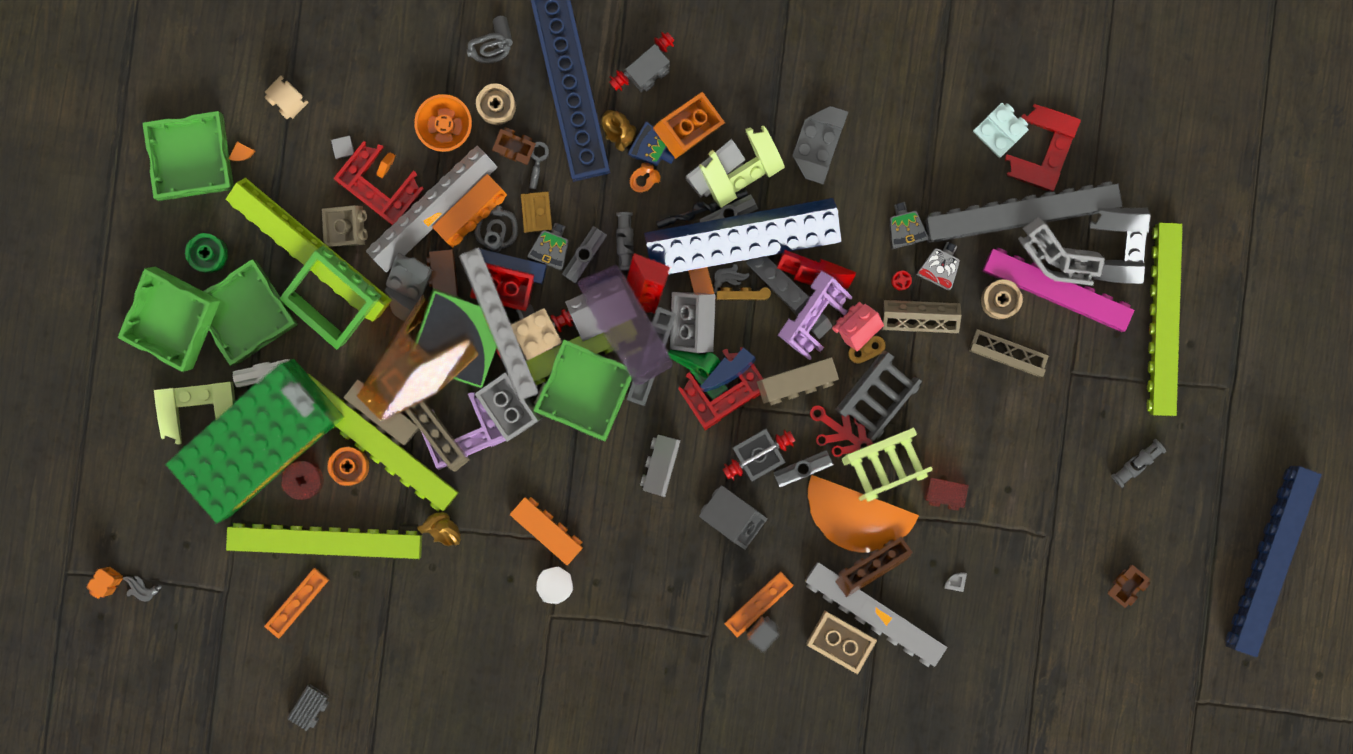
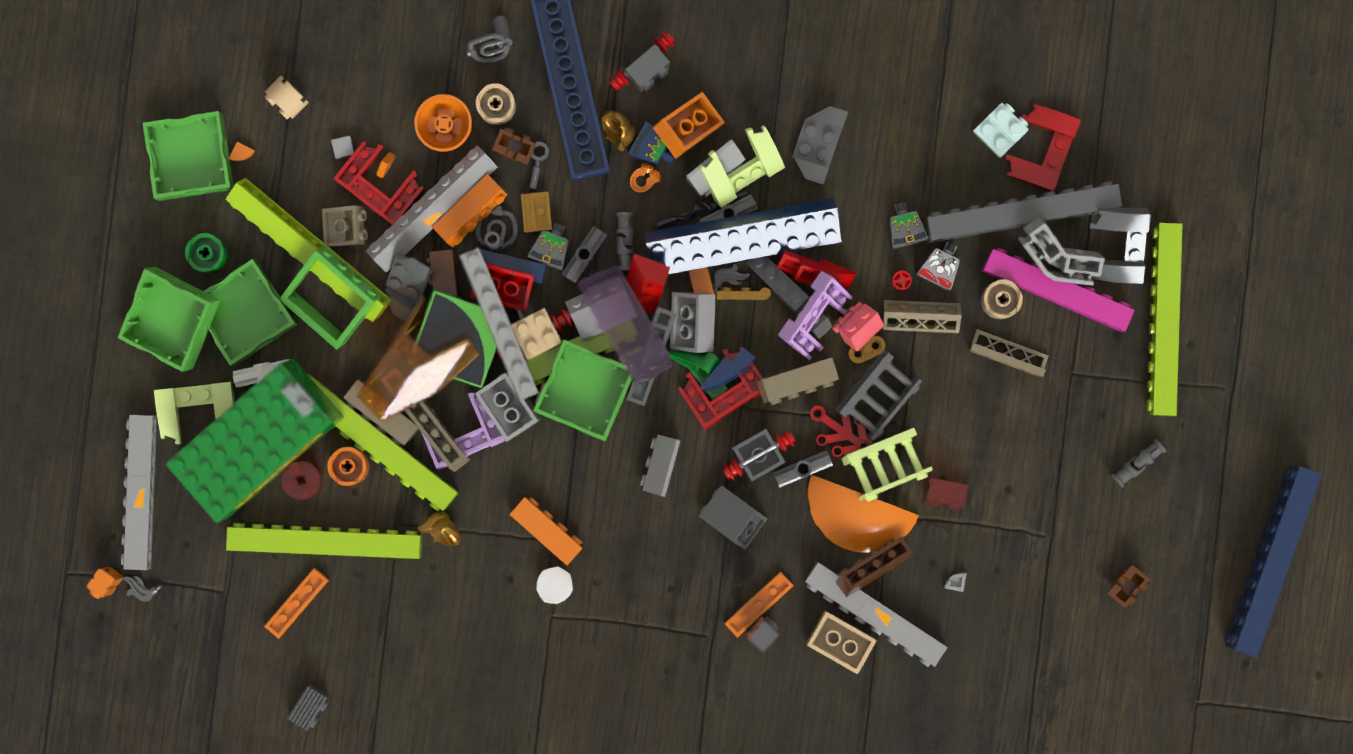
(140, 492): none -> light grey brick

